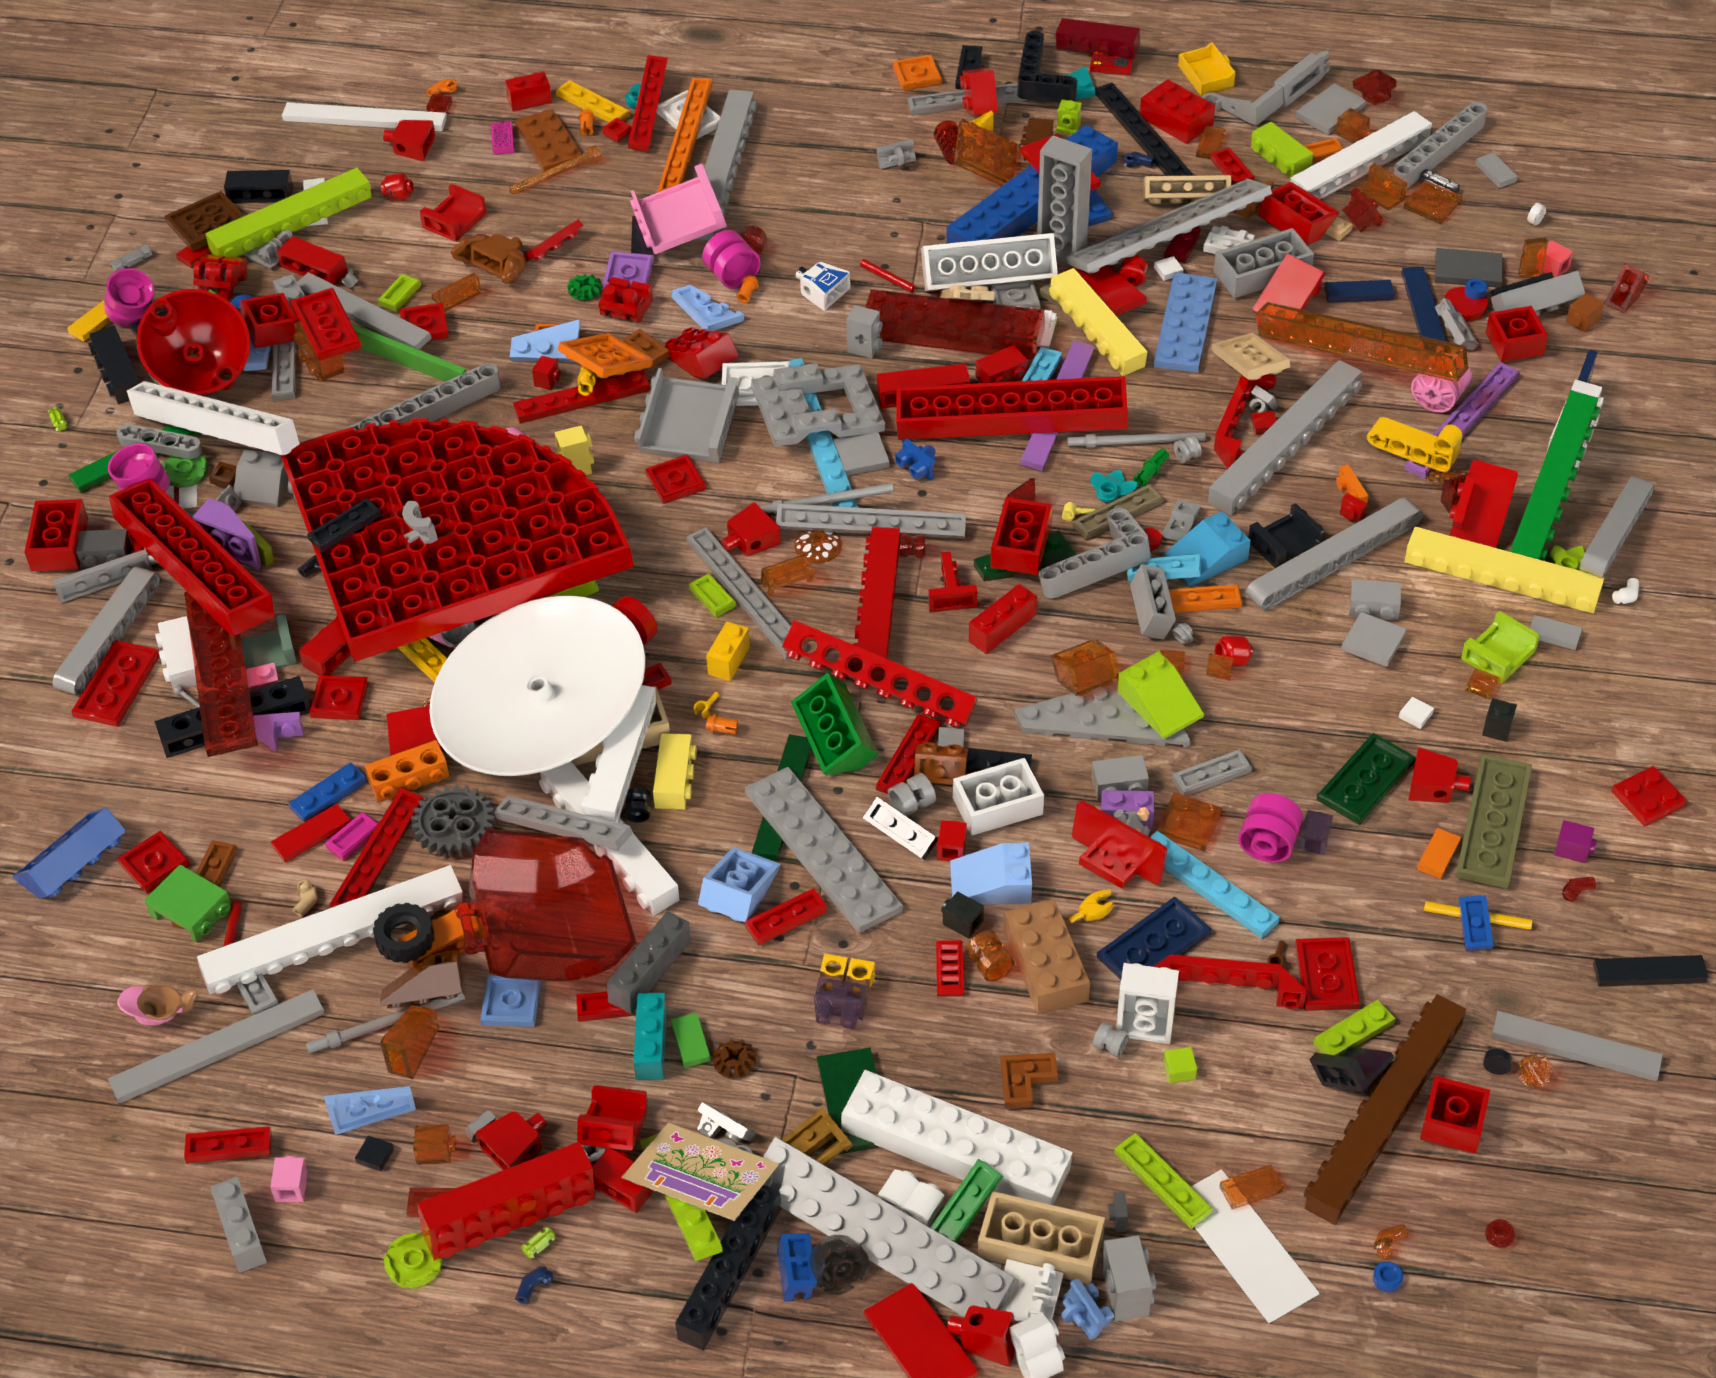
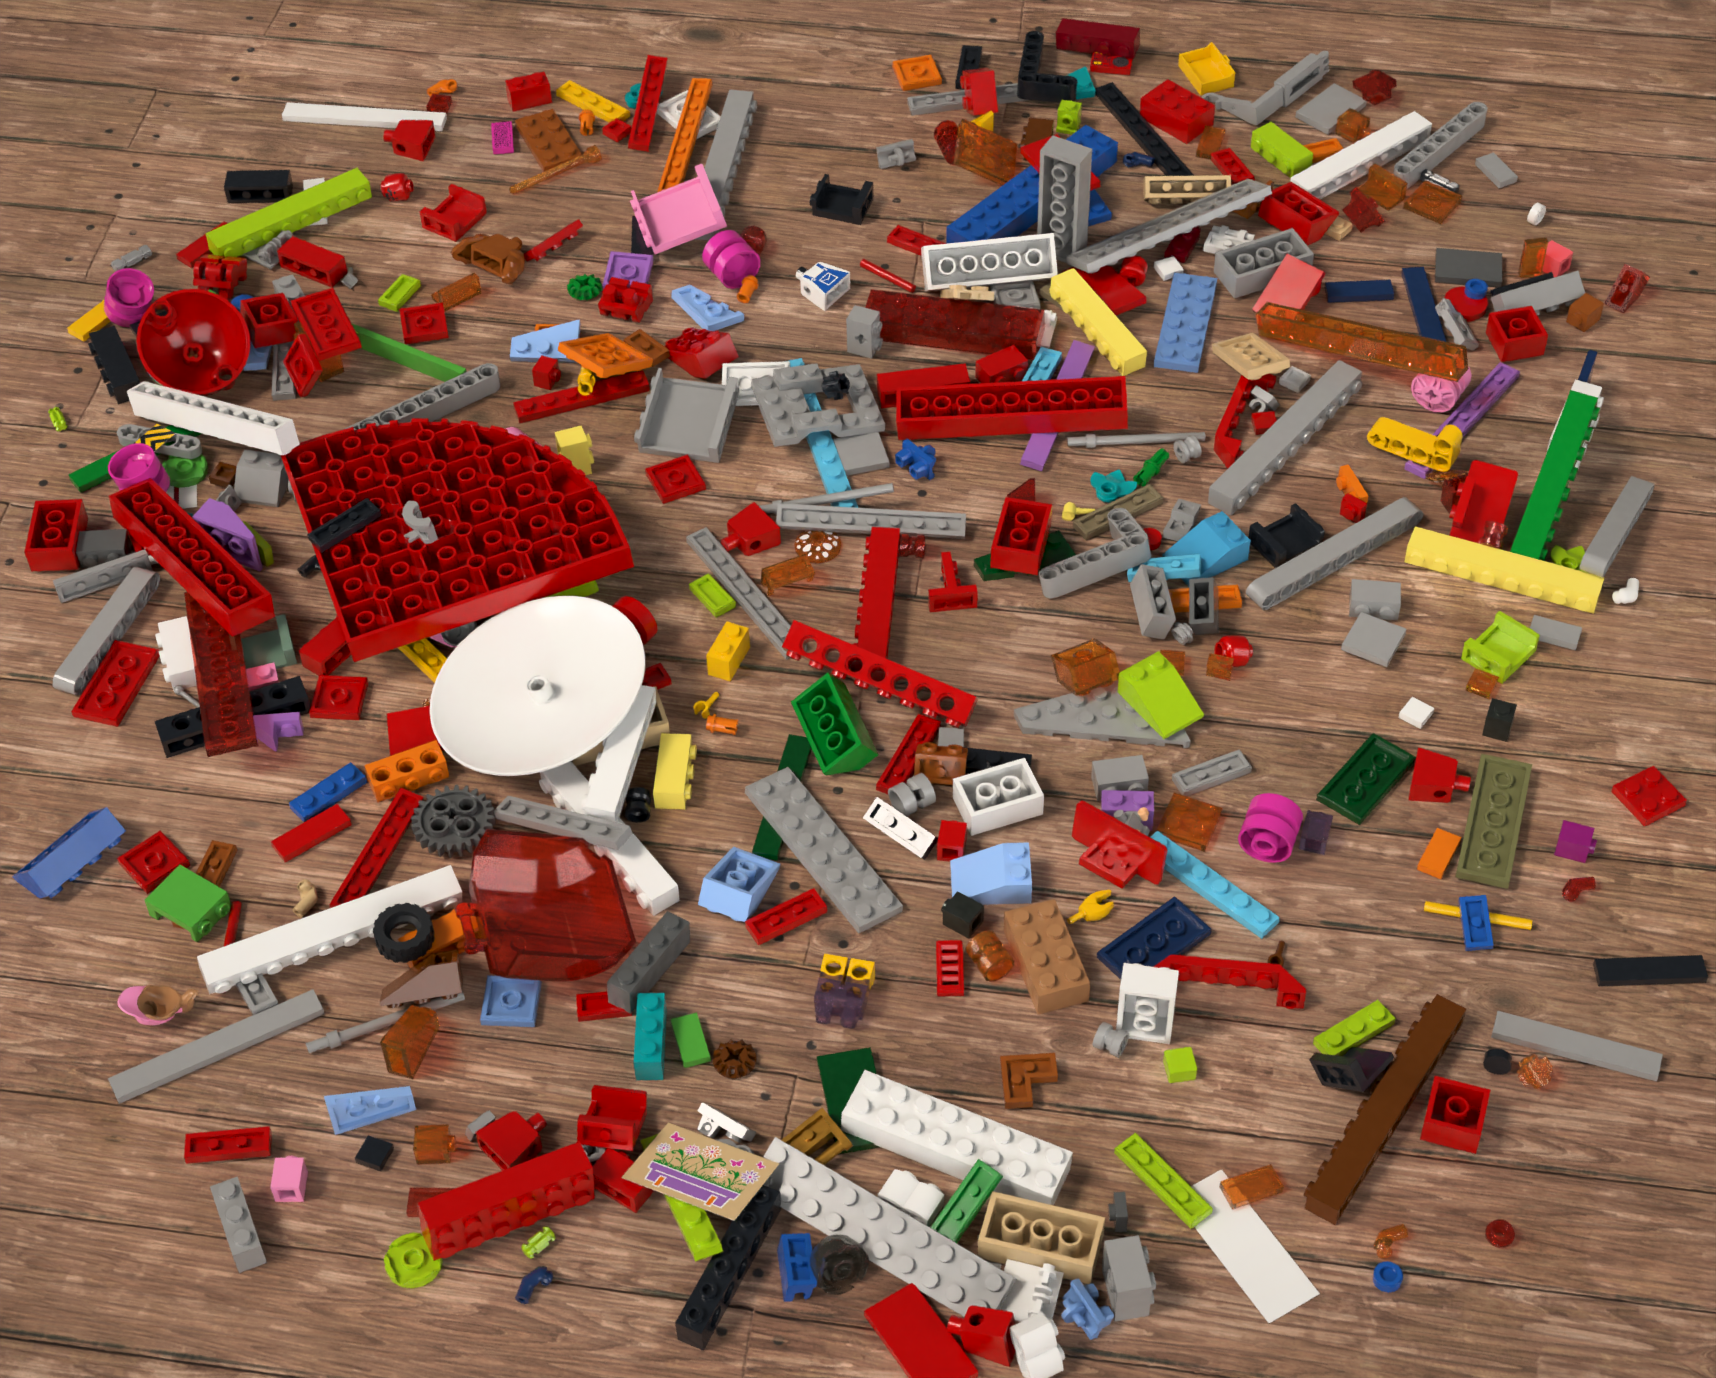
(156, 437): none -> sticker
(203, 216): reddish brown plate -> none
(302, 365): none -> red tile
(351, 836): dark pink tile -> none
(369, 314): light grey tile -> none
(835, 385): none -> black gear
(841, 202): none -> black panel
(910, 240): none -> red tile
(1002, 618): red brick -> none
(1203, 606): none -> dark grey brick
(1294, 379): none -> white tile
(1327, 973): red tile -> none
(1494, 534): none -> clear red wheel

